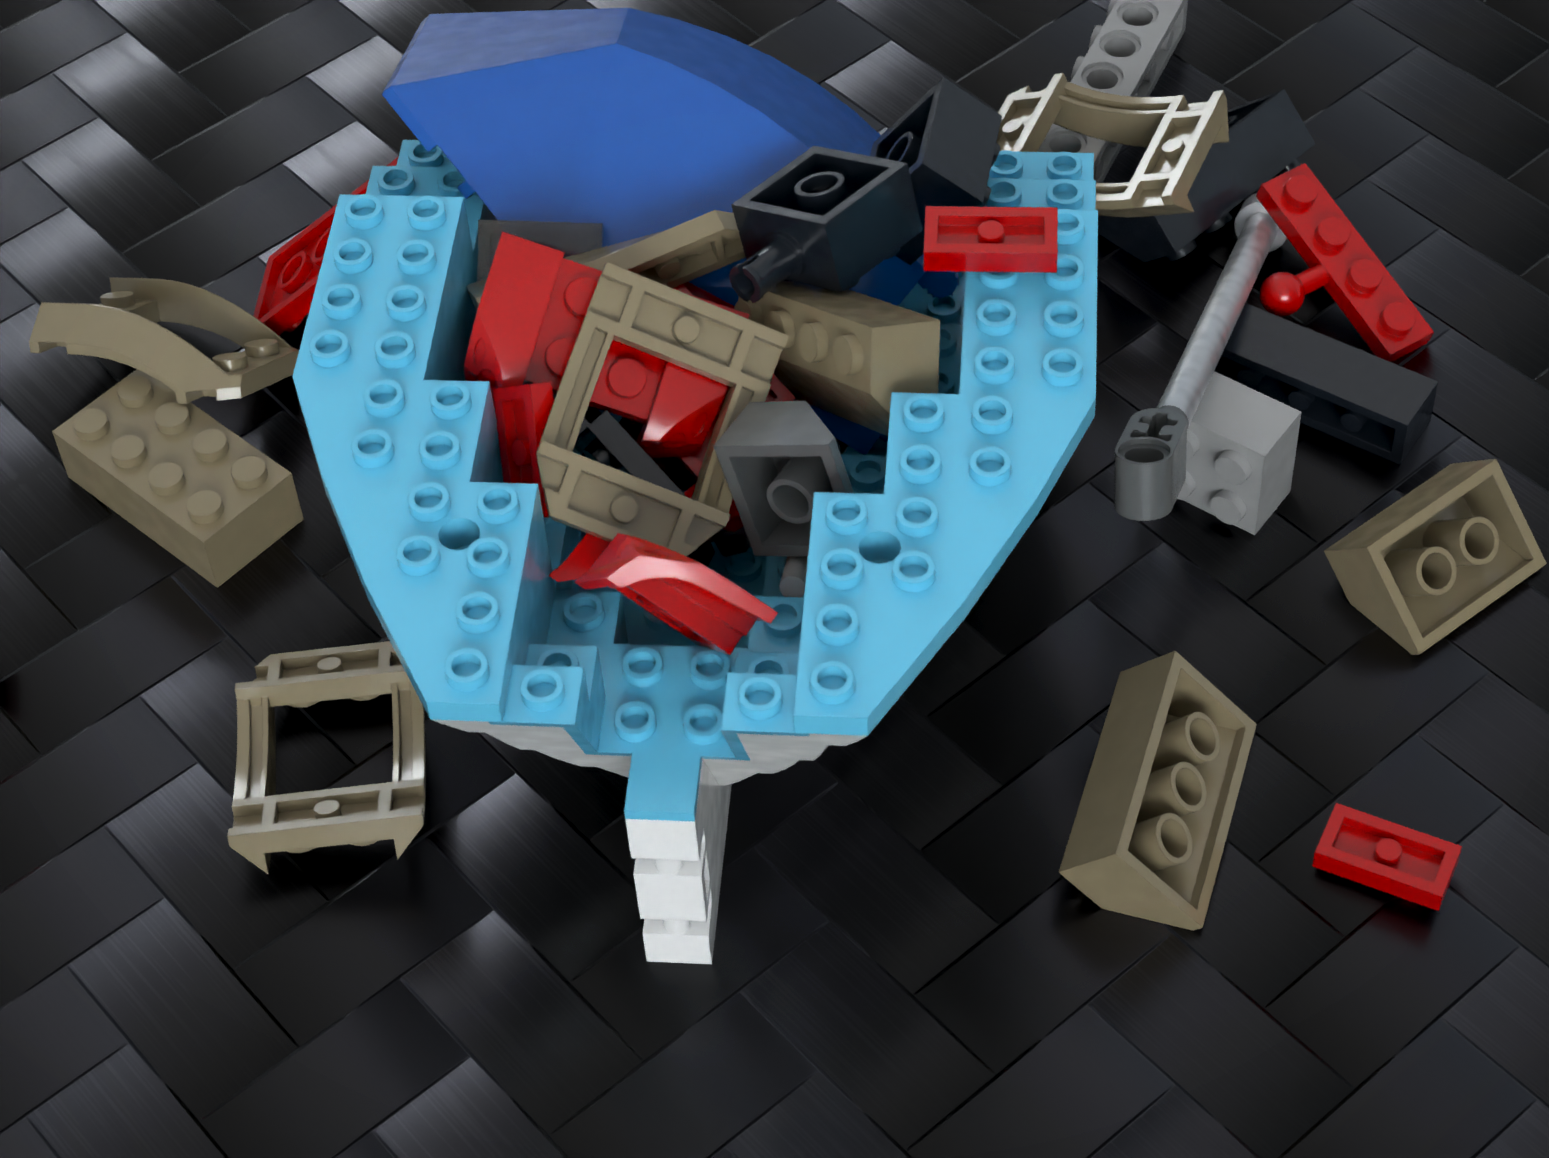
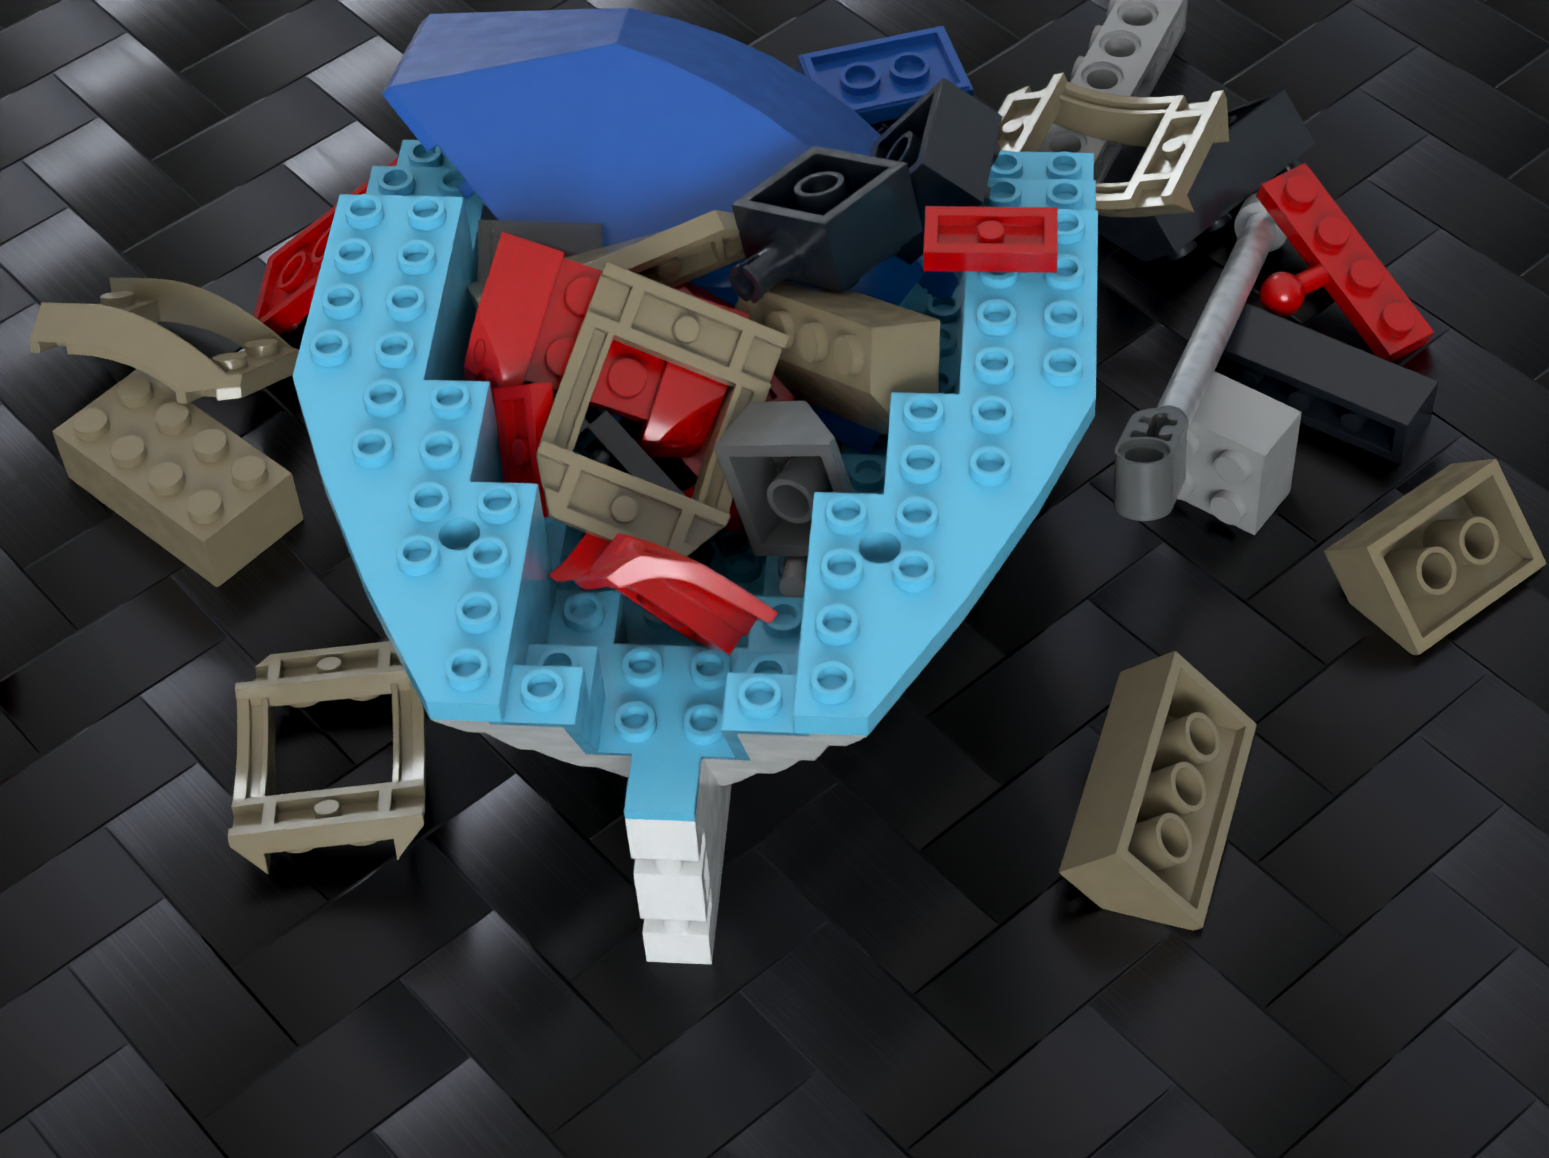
(888, 73): none -> blue tile
(1387, 856): red plate -> none

